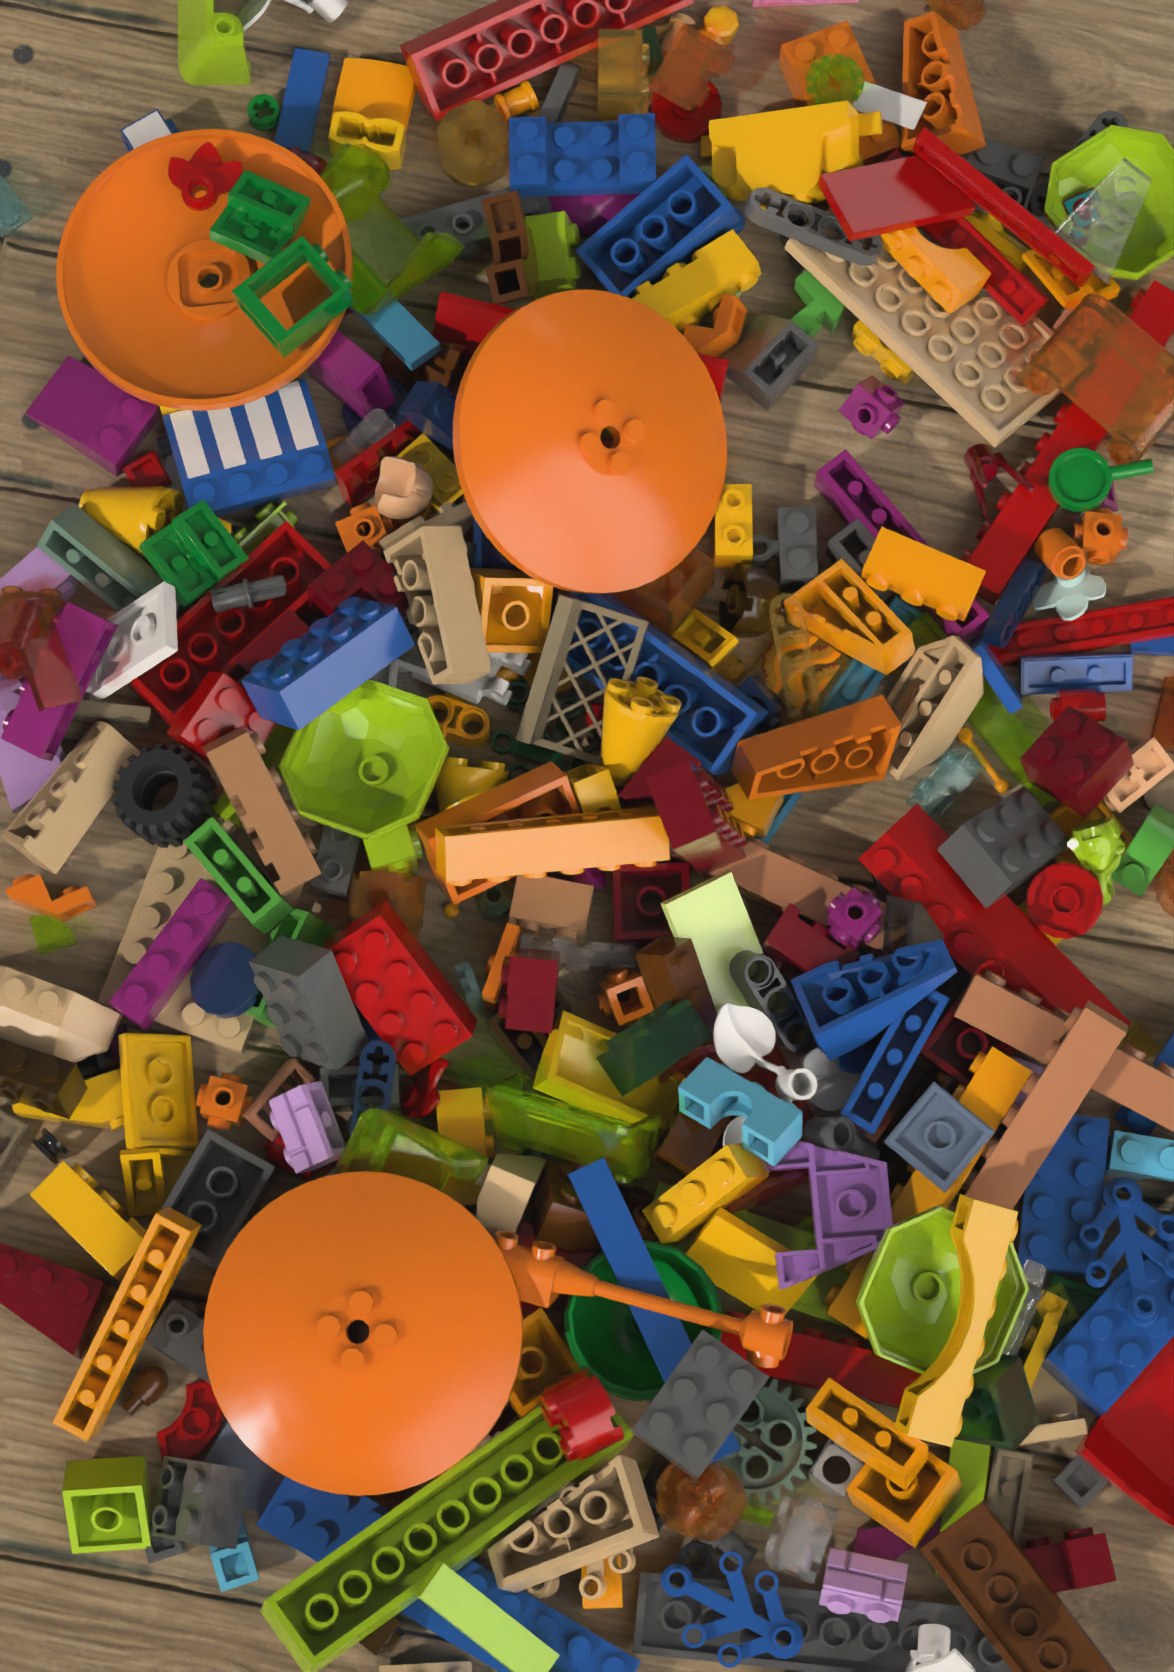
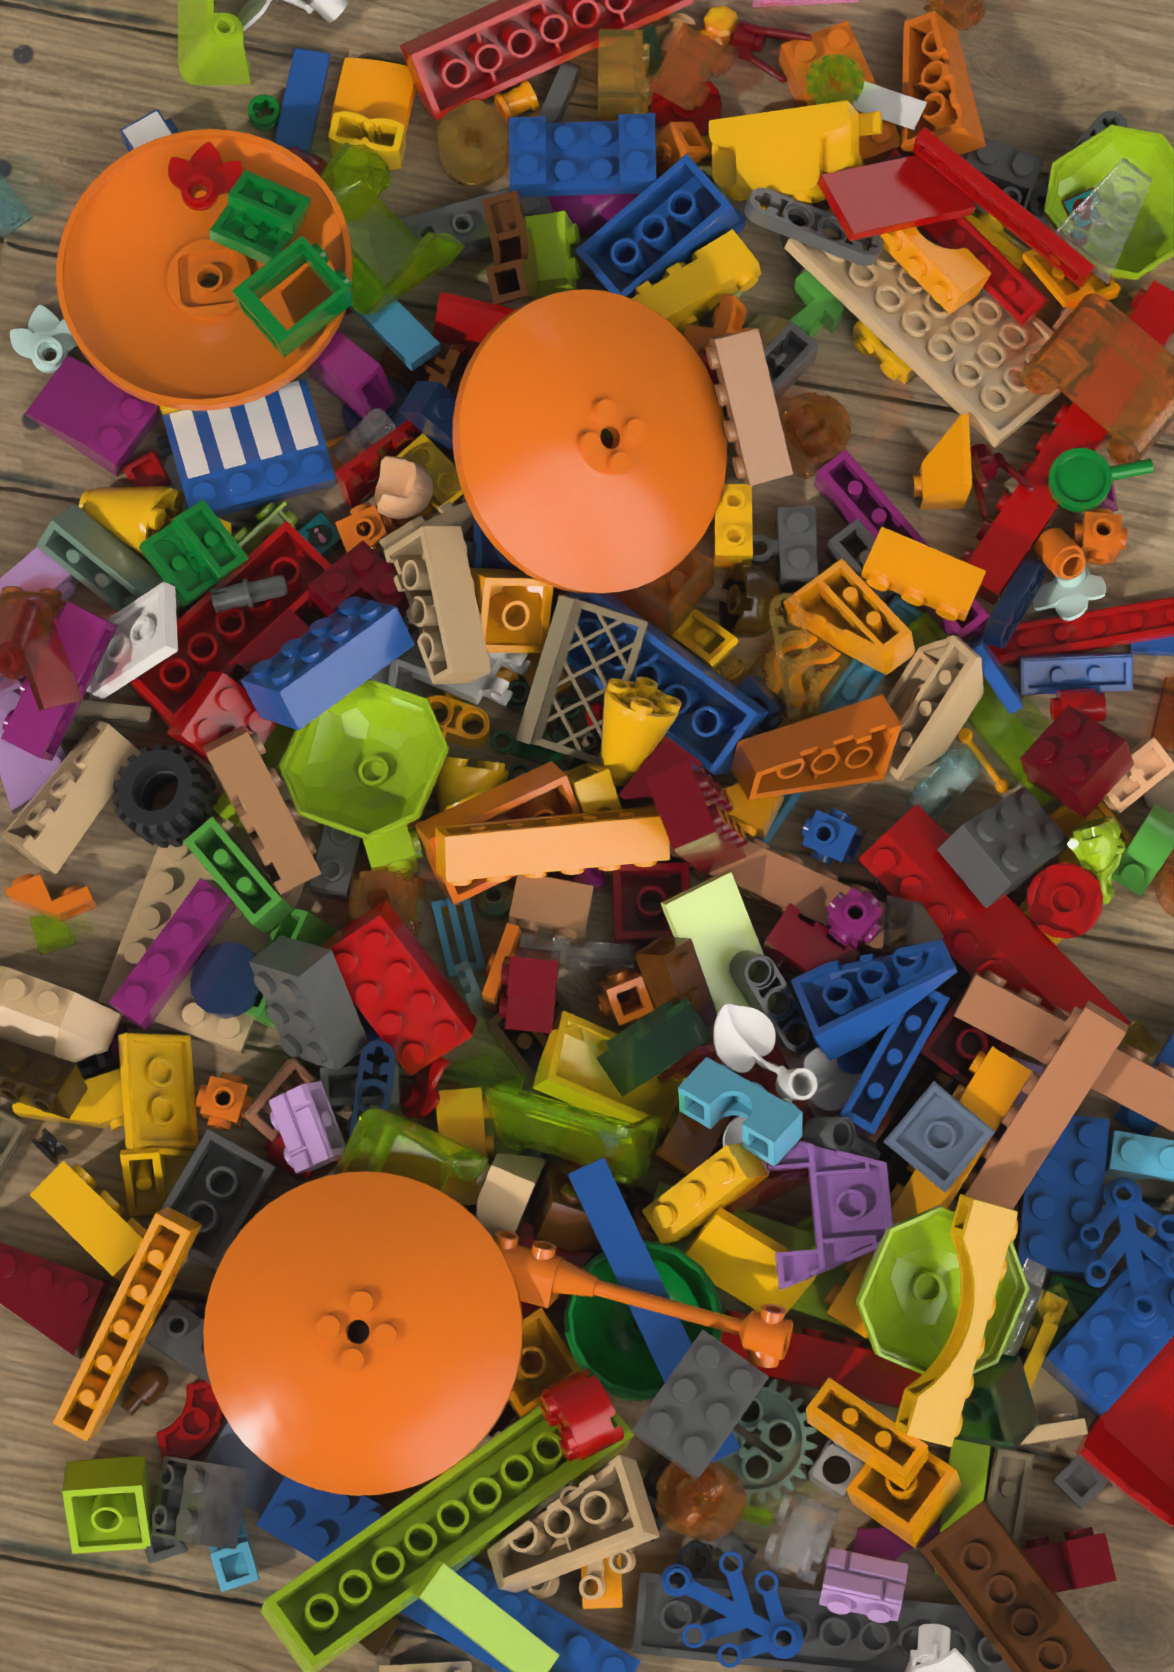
(43, 336): none -> light aqua plate
(321, 534): none -> tile
(436, 905): none -> dark azure tile
(676, 141): none -> orange brick
(749, 406): none -> wedge
(752, 38): none -> dark red plant
(814, 431): none -> clear orange brick
(832, 836): none -> blue brick
(872, 407): magenta brick -> none
(946, 471): none -> light orange slope

